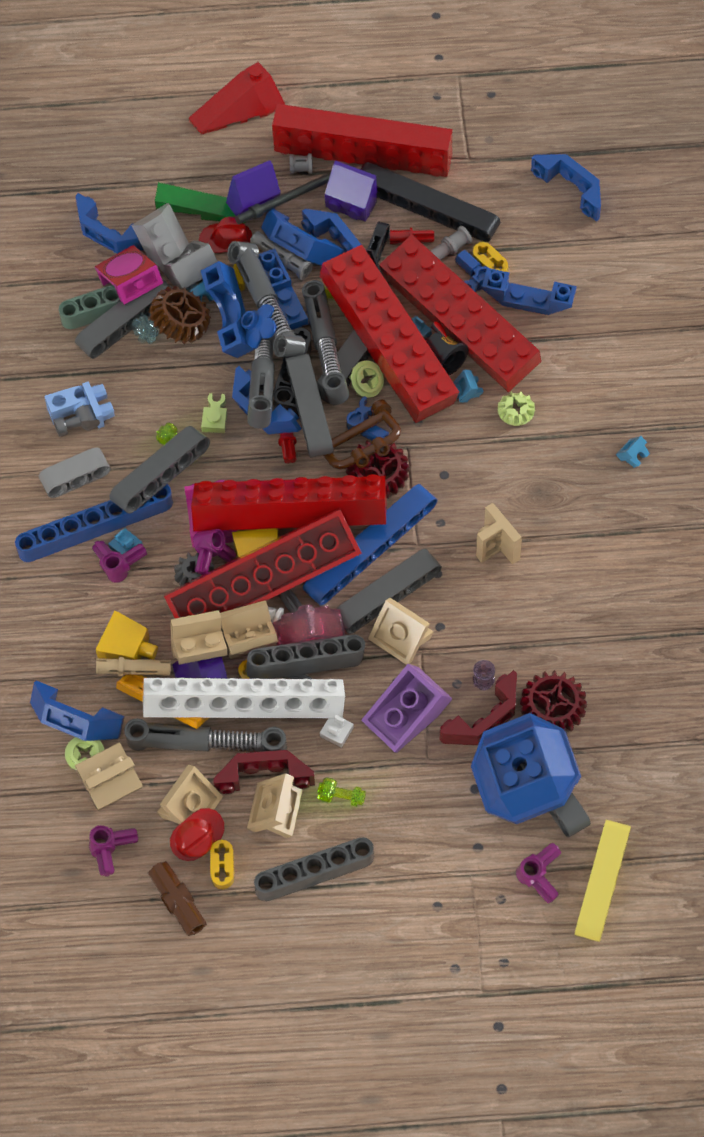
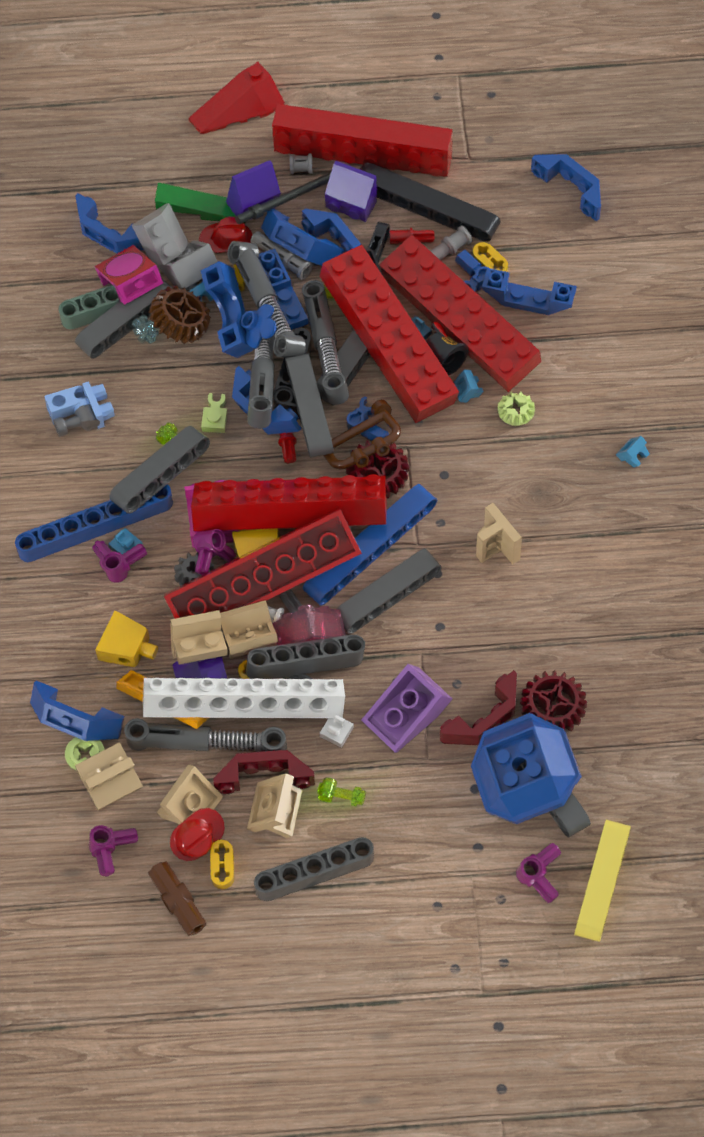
(74, 472): light grey beam -> none
(128, 666): tan pin -> none
(374, 385): yellowish green gear -> none
(399, 631): tan bracket -> none
(487, 668): clear purple bush -> none

